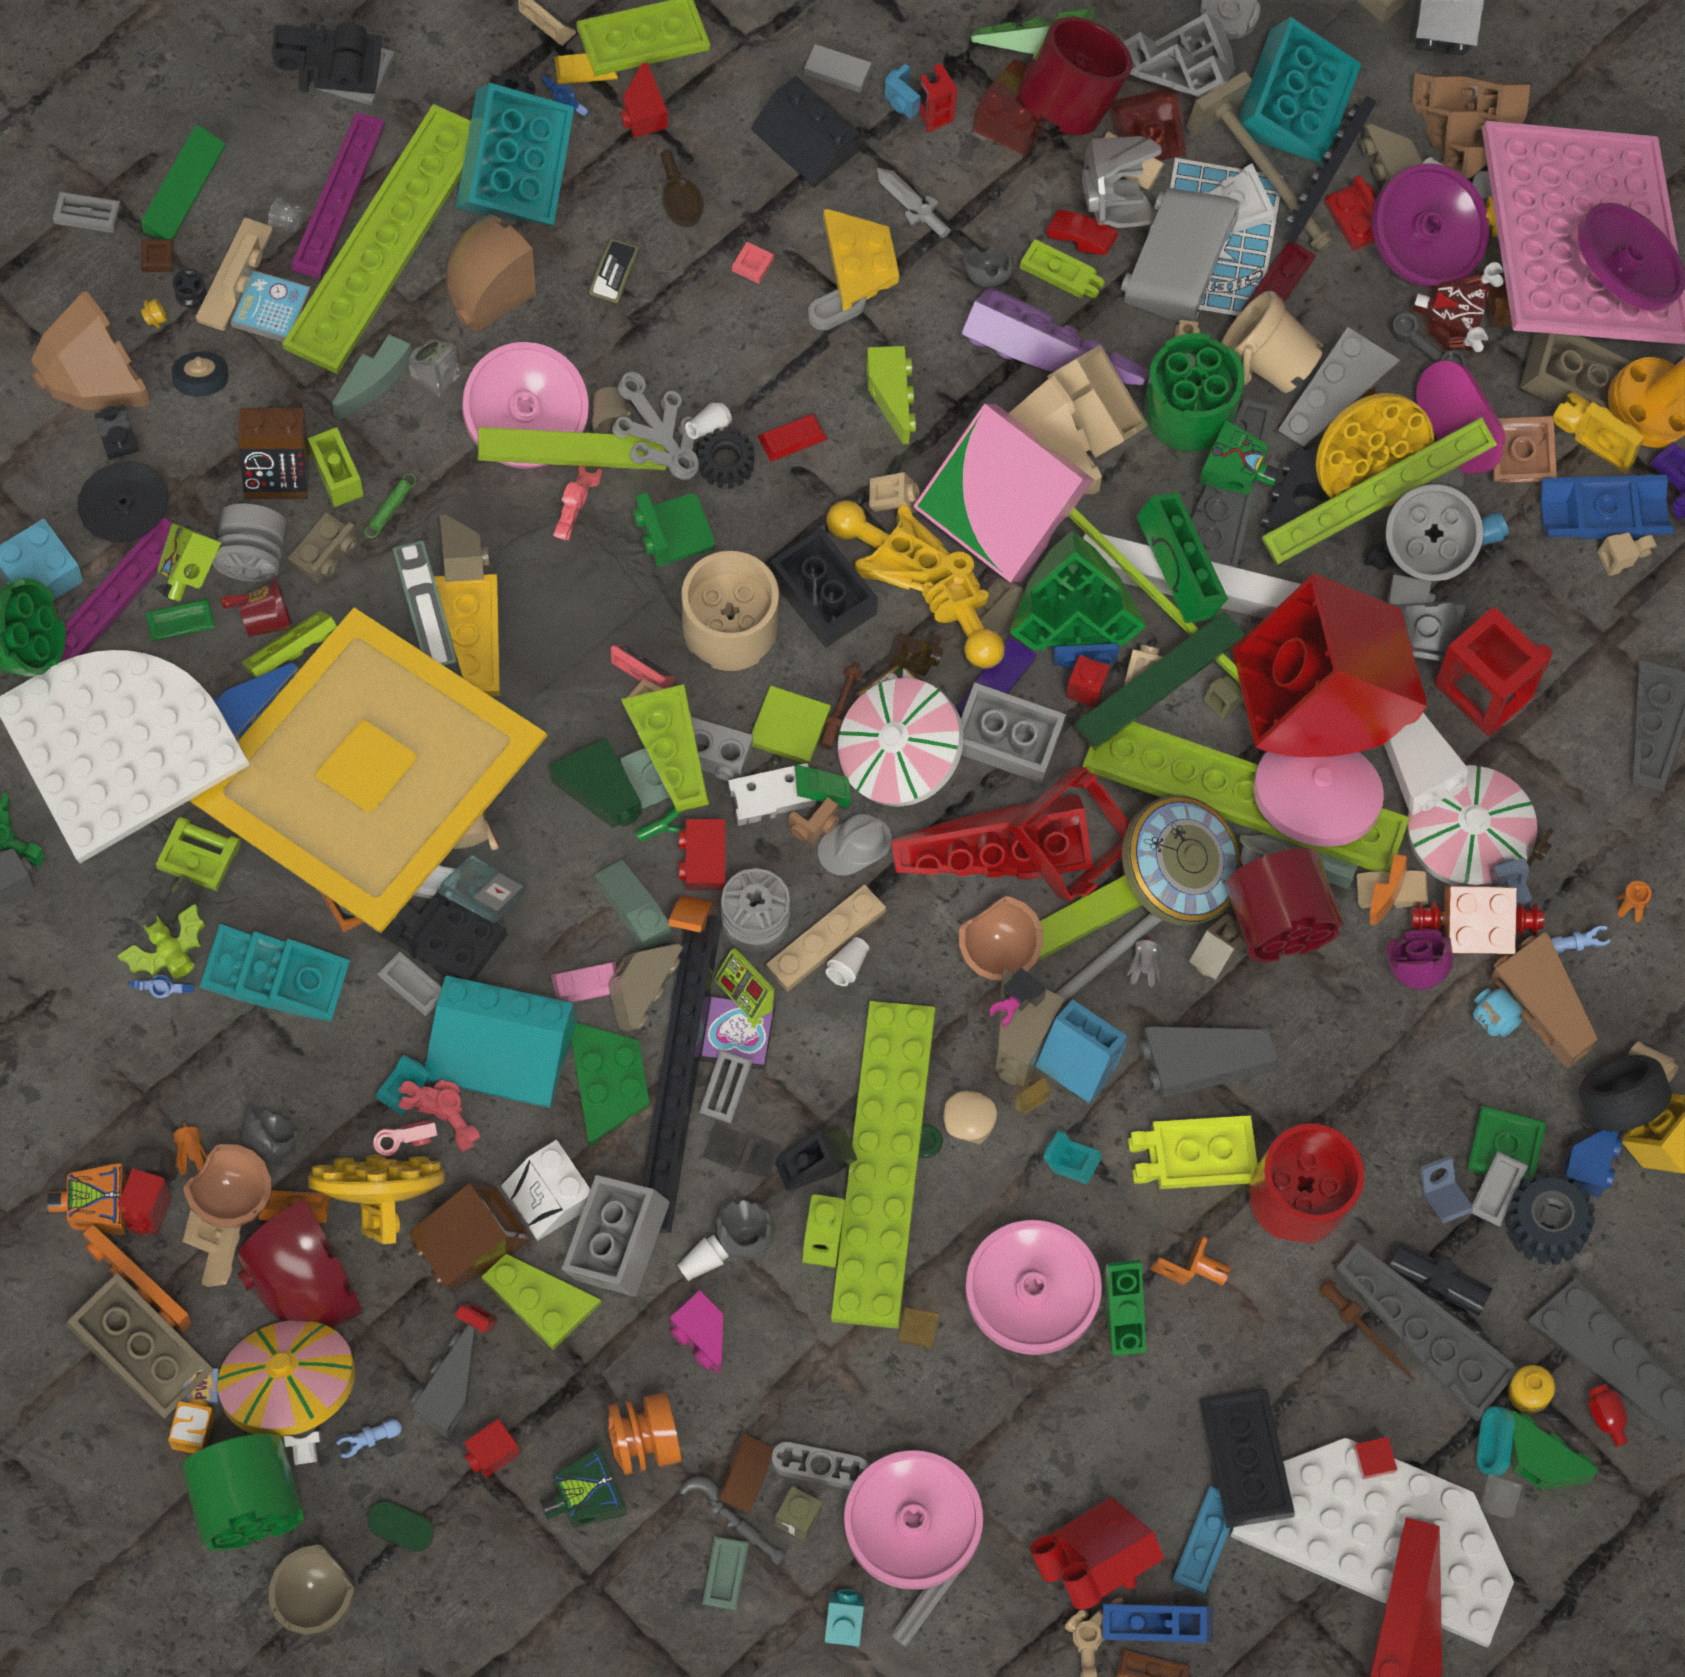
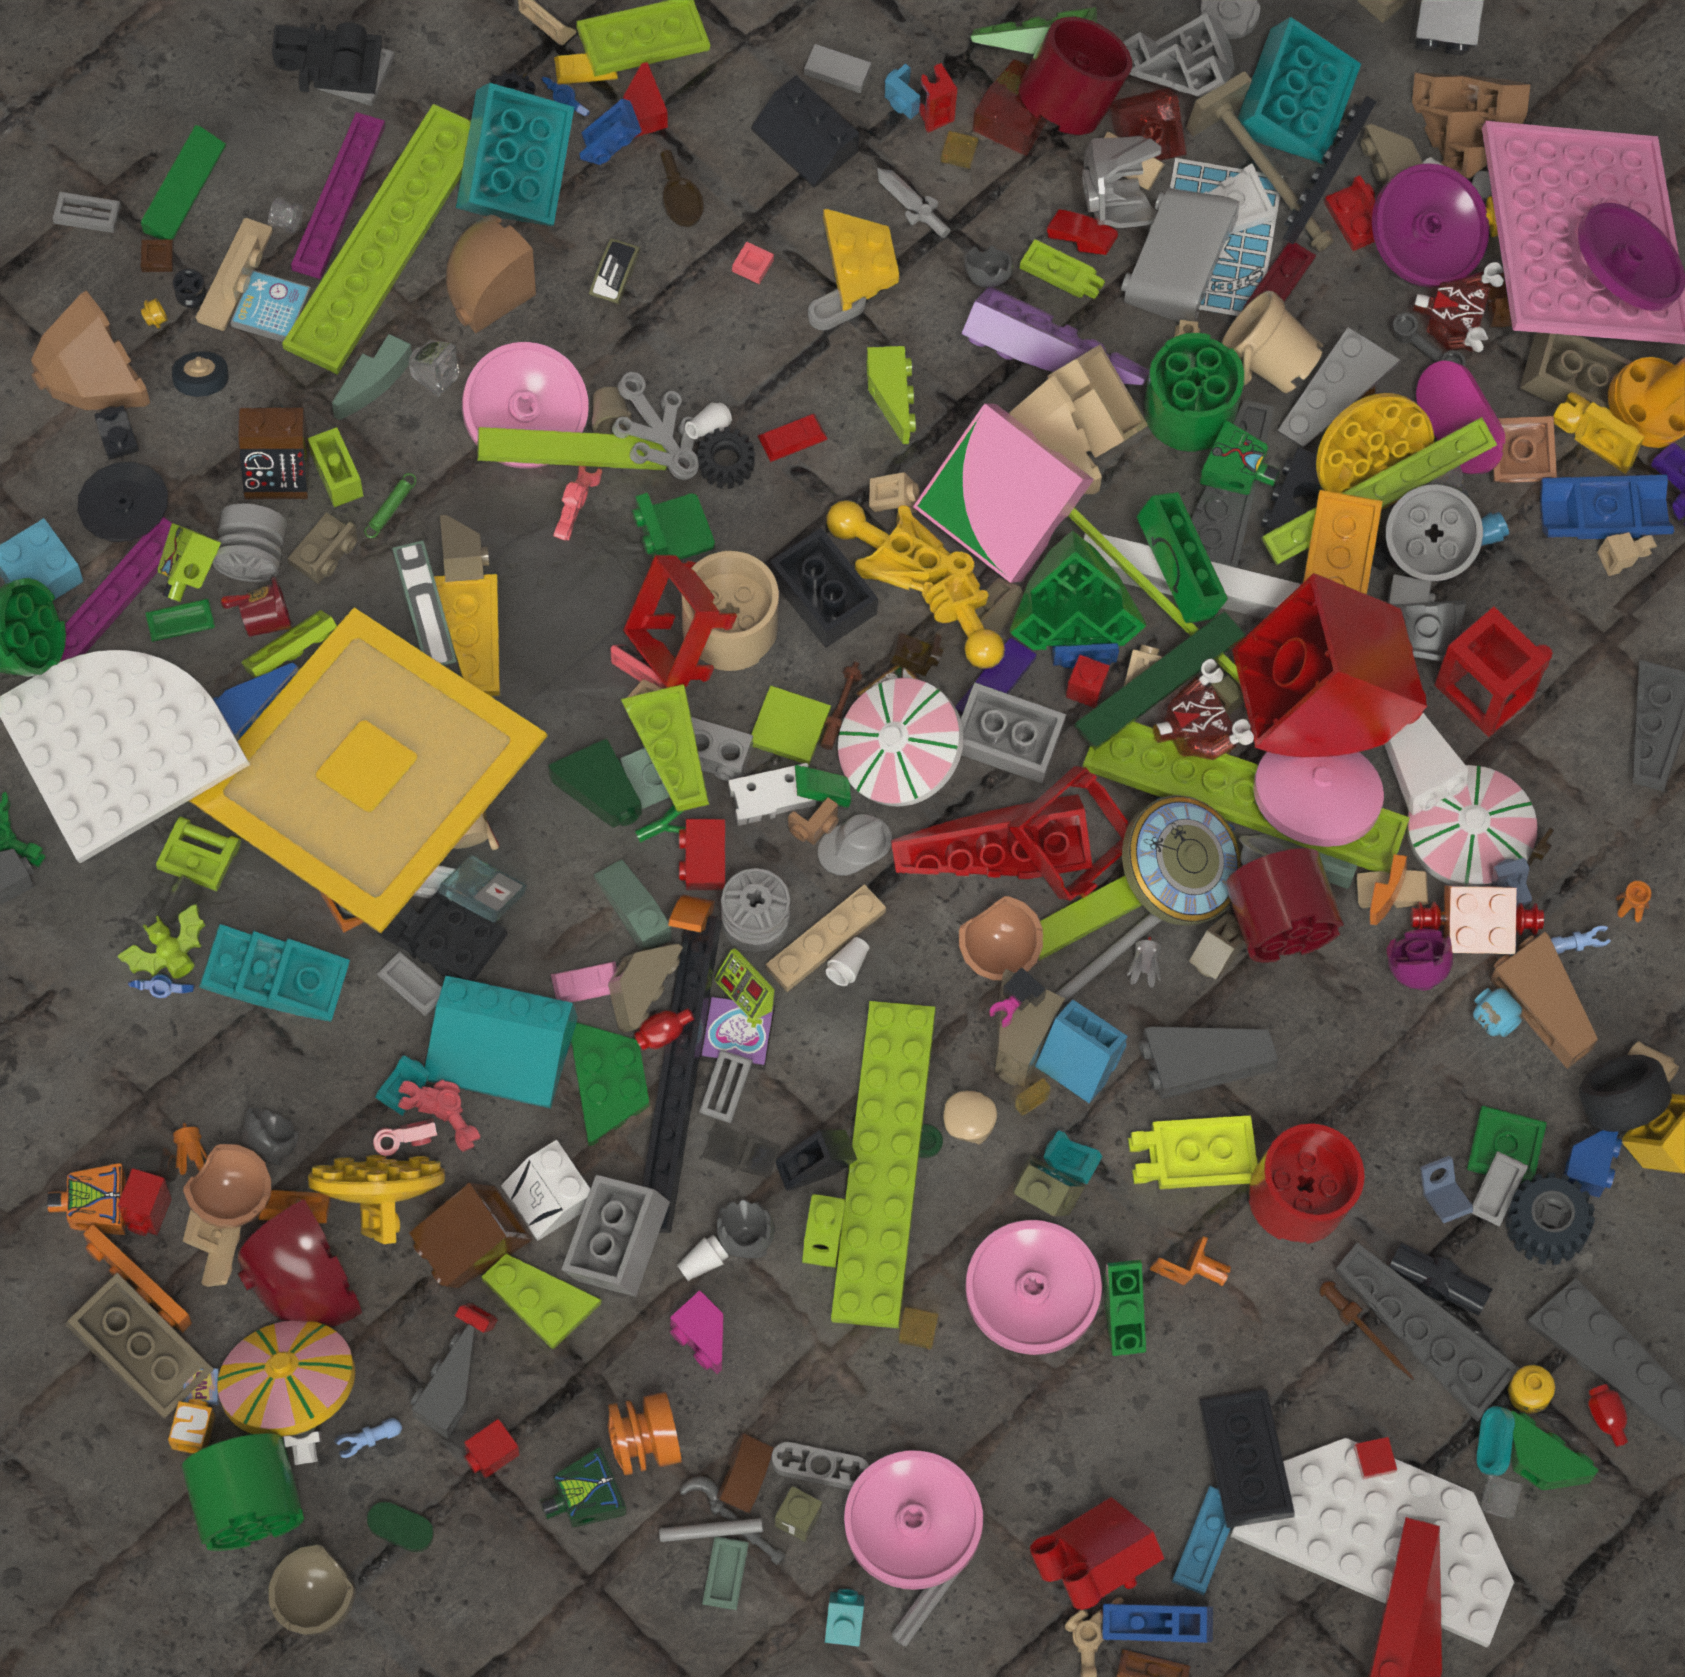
(610, 133): none -> blue bracket
(662, 1028): none -> red plant
(707, 616): none -> red piece
(711, 1529): none -> light grey bar
(959, 149): none -> clear yellow tile
(1047, 1188): none -> olive torso
(1199, 721): none -> clear red torso
(1343, 539): none -> light orange tile

